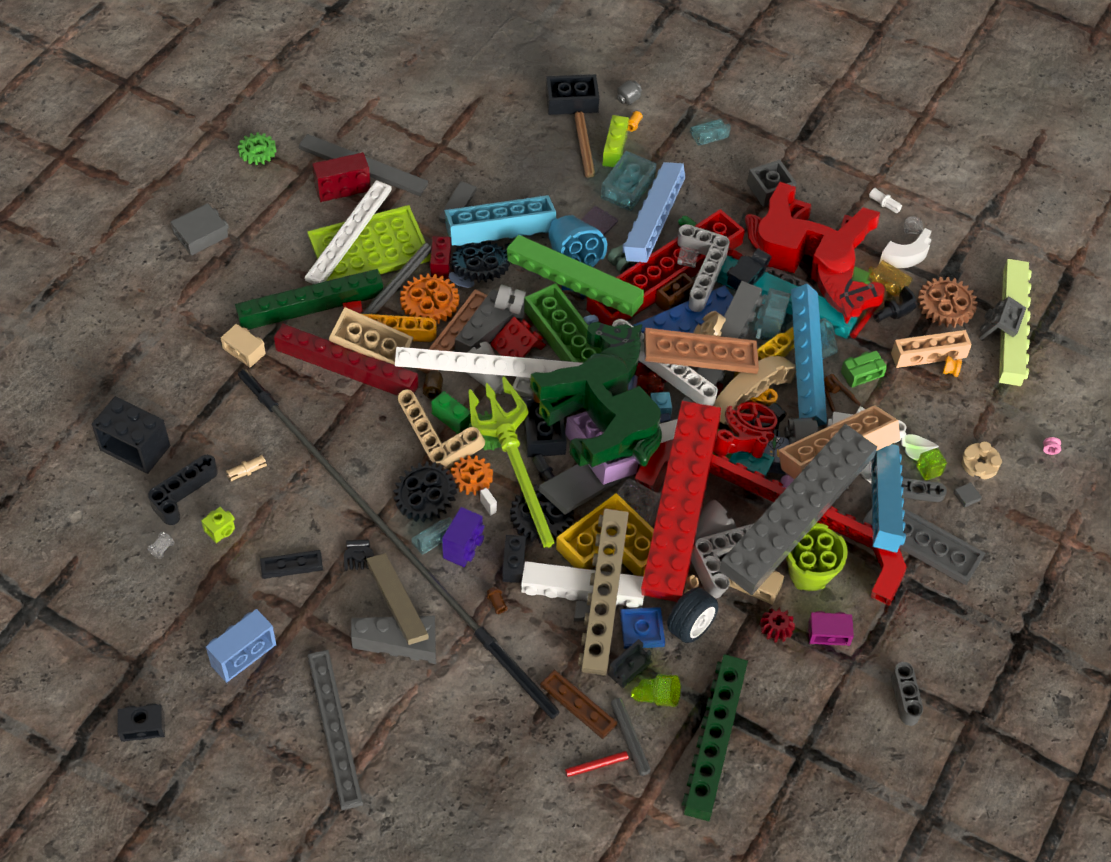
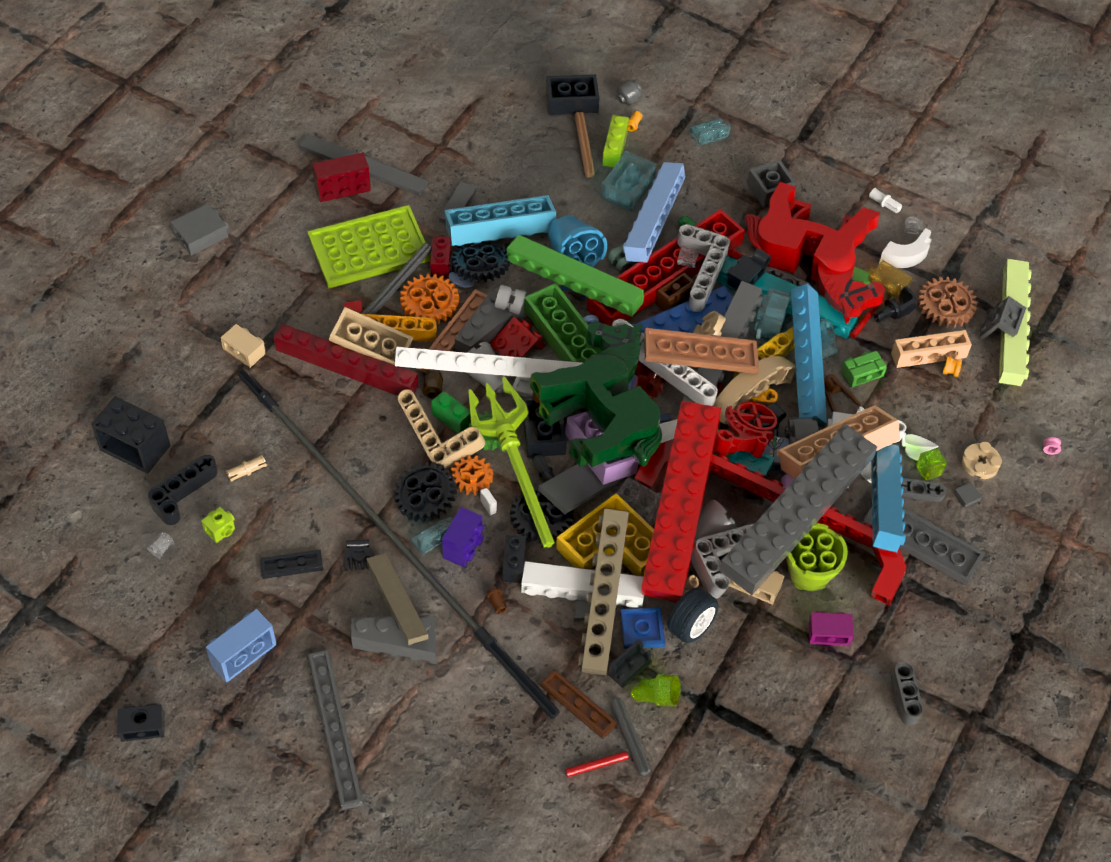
(257, 148): bright green gear -> none
(308, 299): dark green brick -> none
(348, 233): white tile -> none
(600, 219): clear purple piece -> none
(663, 401): medium azure brick -> none
(702, 806): dark green brick -> none
(774, 631): dark red gear -> none

